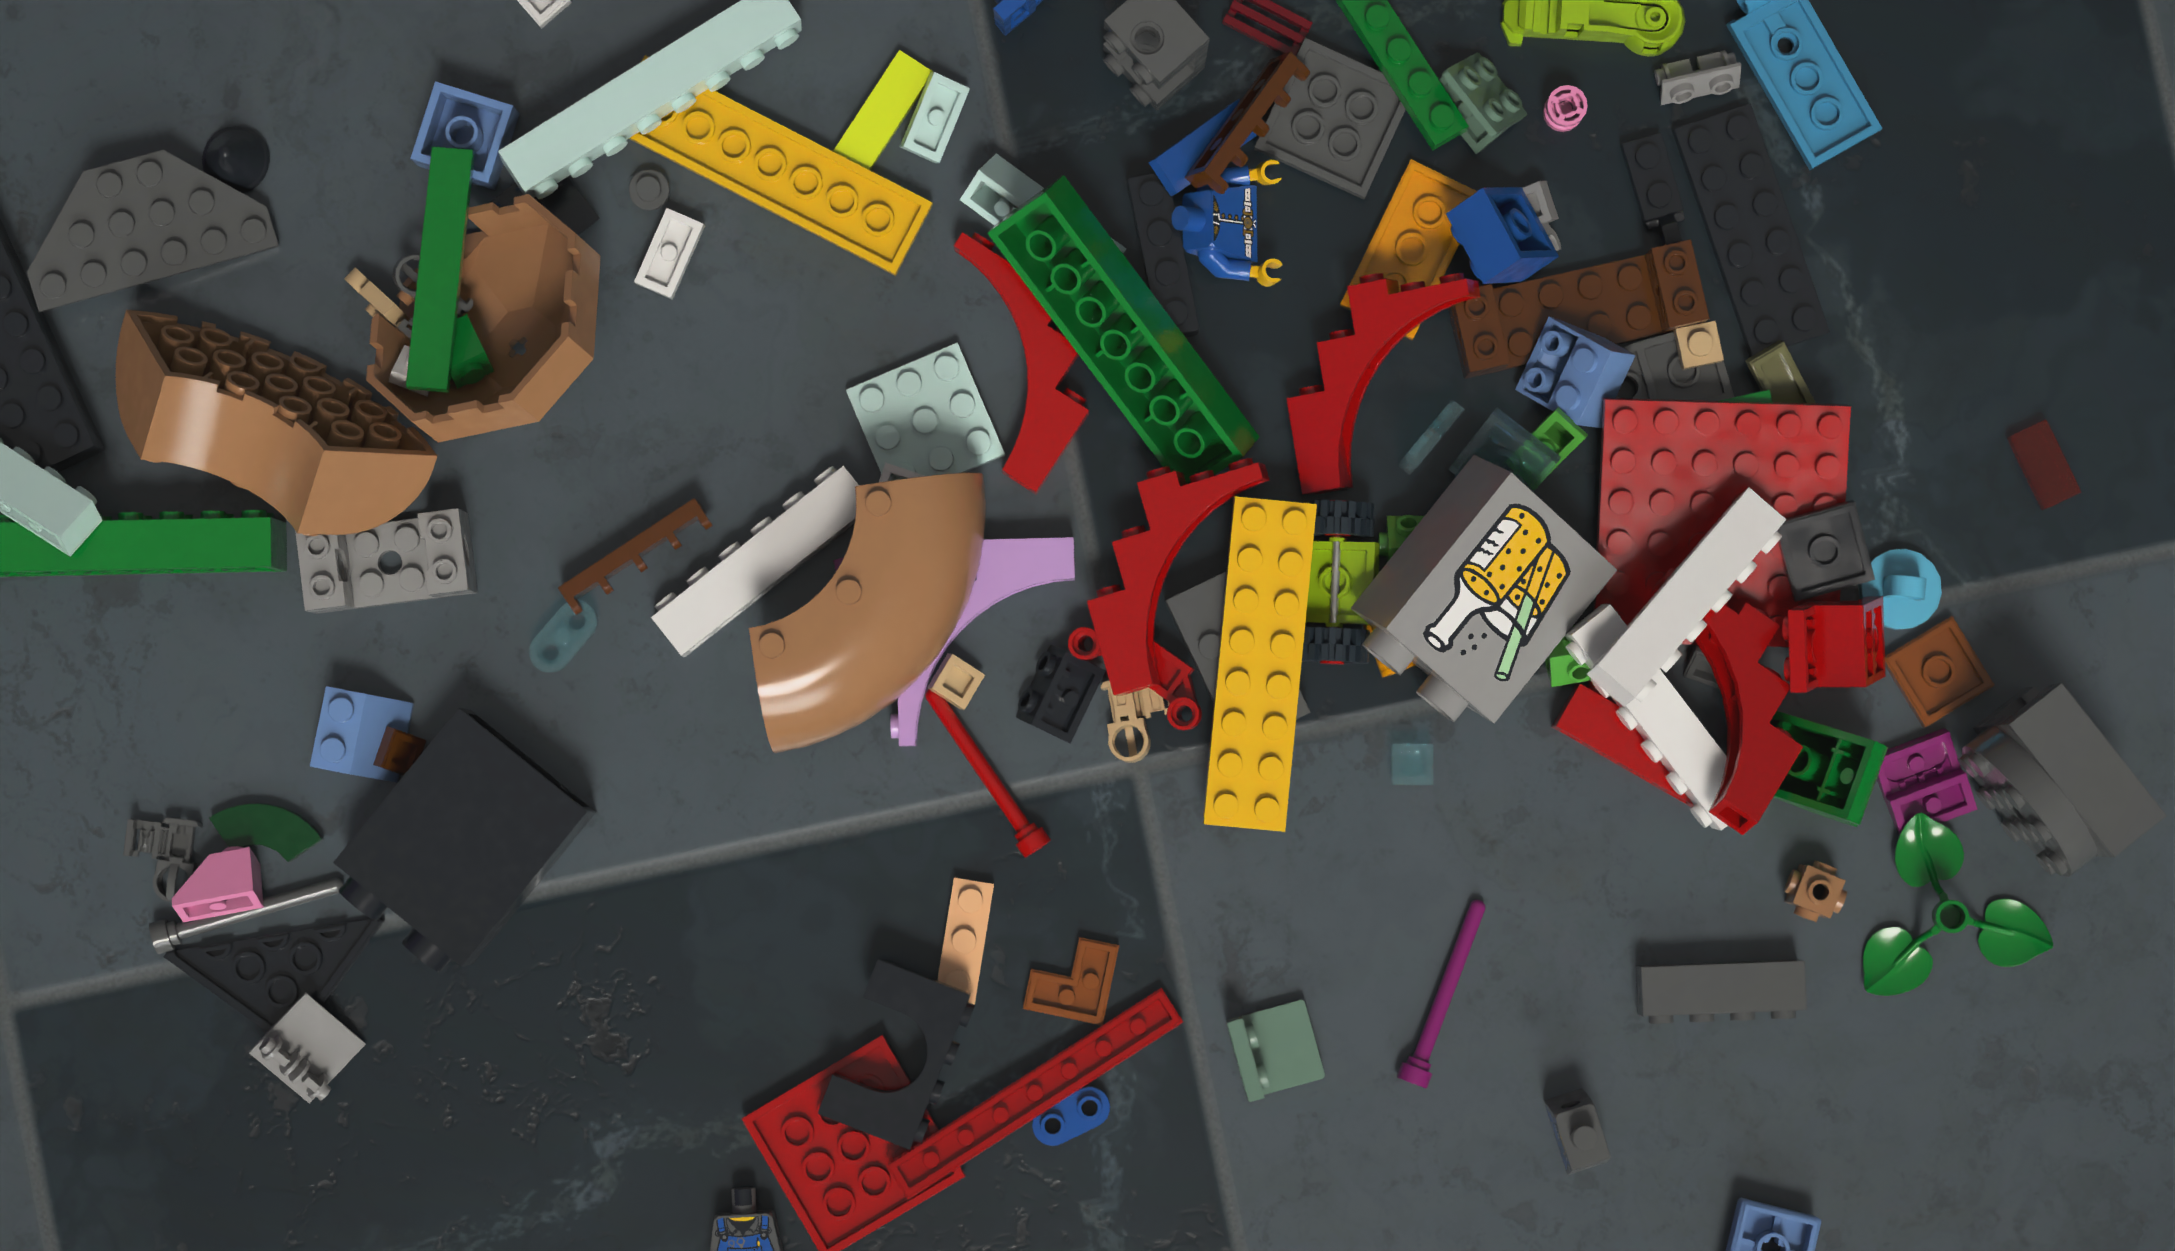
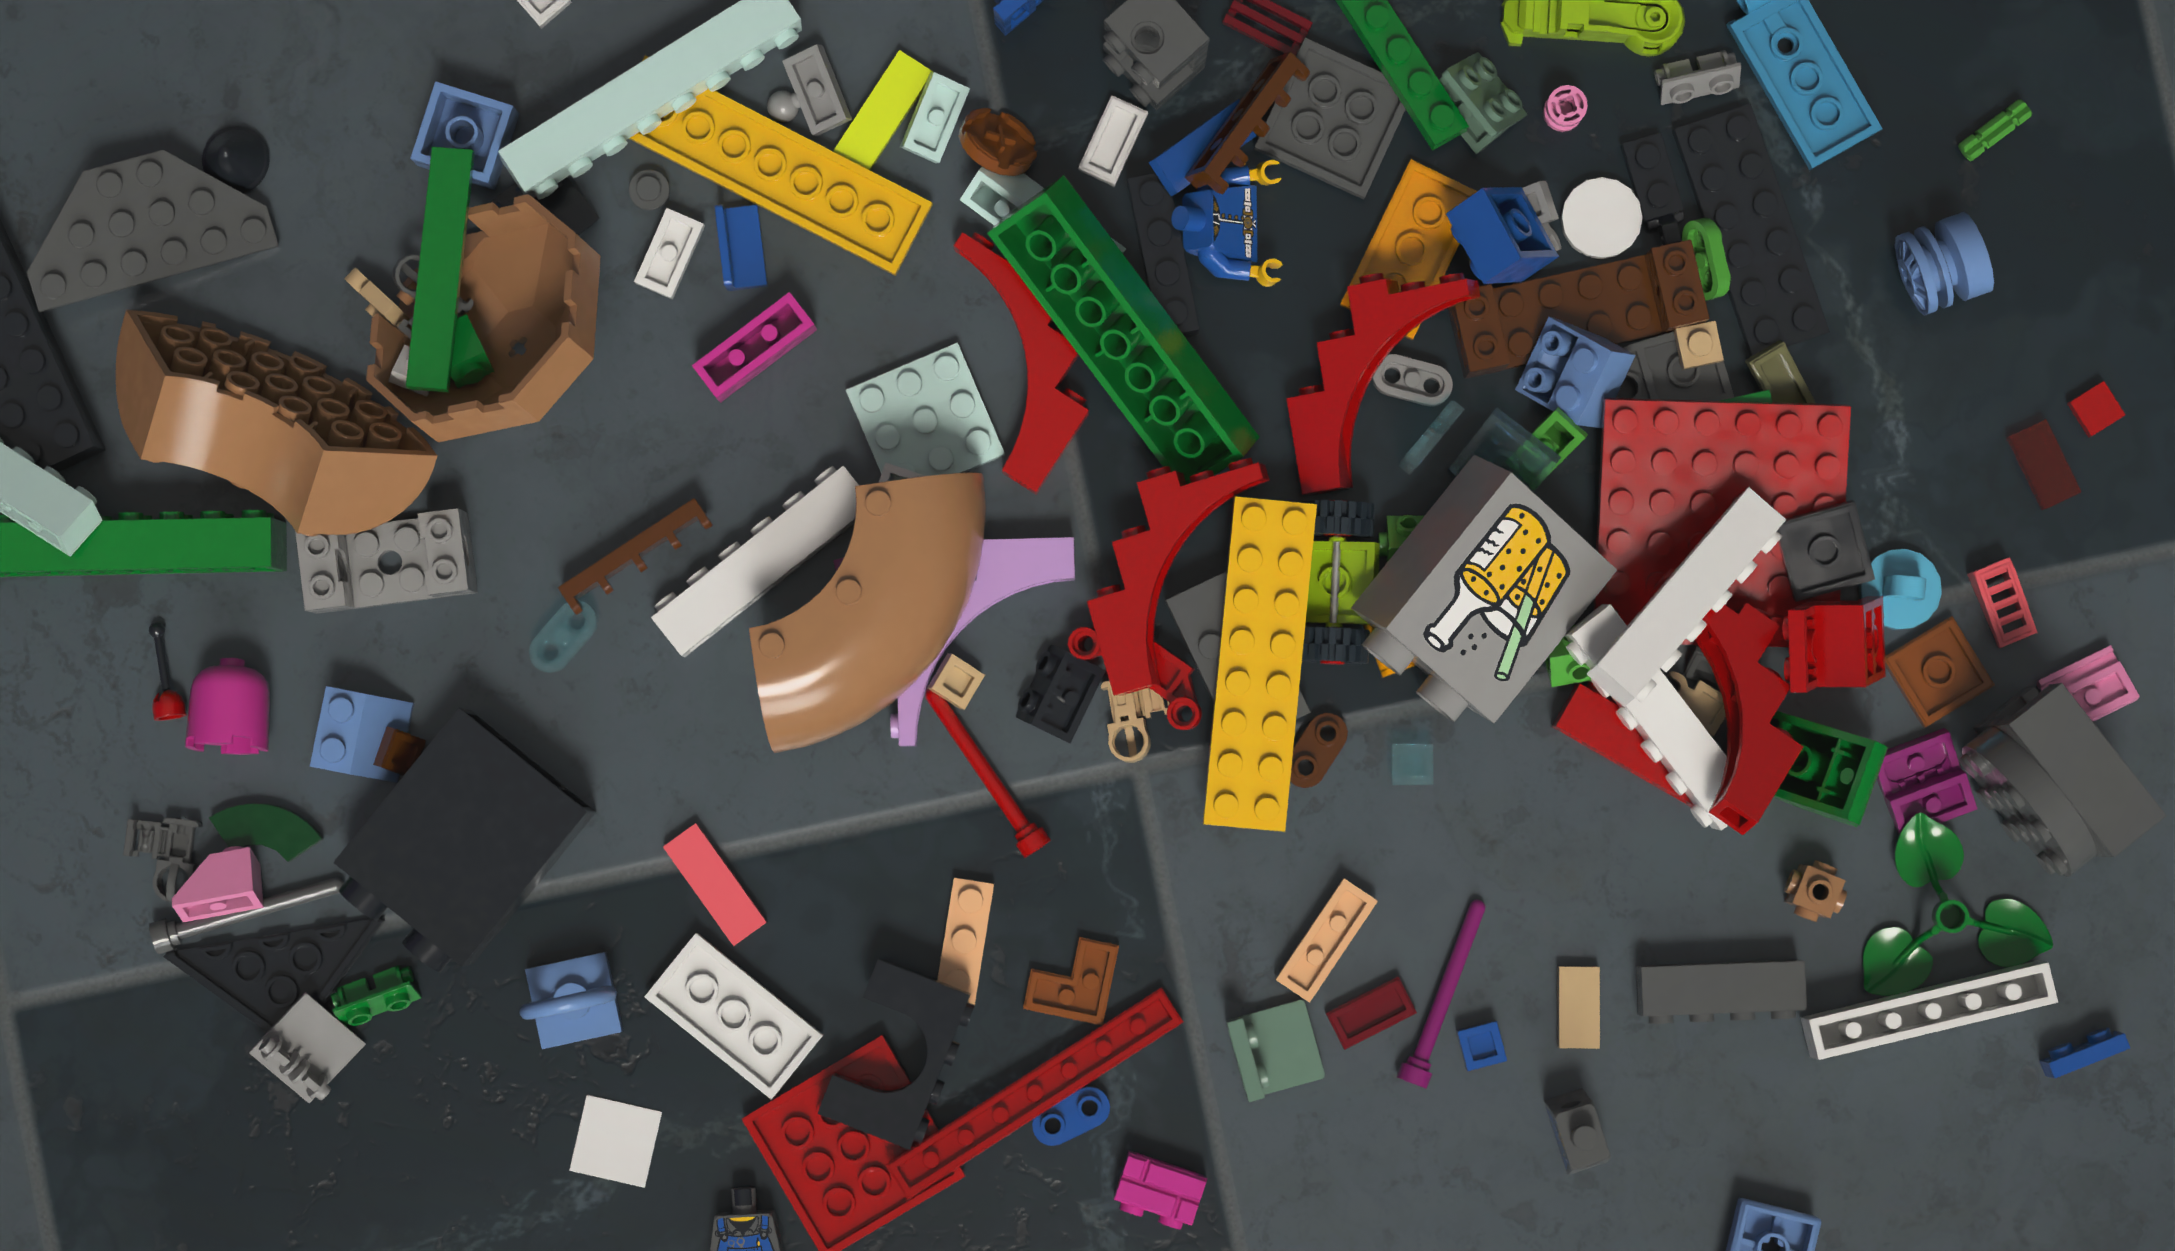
(167, 703): none -> hinge
(229, 709): none -> dark pink cylinder
(393, 992): none -> green hinge
(572, 1000): none -> medium blue tile
(615, 1141): none -> white sticker
(715, 884): none -> coral tile
(733, 1015): none -> white plate
(741, 247): none -> blue panel
(754, 347): none -> dark pink brick
(814, 91): none -> light grey plate
(997, 142): none -> dark orange tile
(1113, 141): none -> white tile
(1159, 1189): none -> dark pink brick
(1316, 750): none -> reddish brown plate
(1326, 940): none -> light nougat plate
(1371, 1012): none -> dark red tile
(1411, 380): none -> light grey plate
(1481, 1045): none -> blue plate
(1578, 1007): none -> tan tile
(1601, 218): none -> white tile
(1703, 701): none -> tan plate
(1709, 256): none -> bright green plate
(1929, 1009): none -> white brick
(1944, 263): none -> medium blue wheel
(1995, 130): none -> bright green axle
(2017, 598): none -> coral slope
(2096, 409): none -> red tile
(2096, 683): none -> bright pink plate
(2099, 1046): none -> blue plate

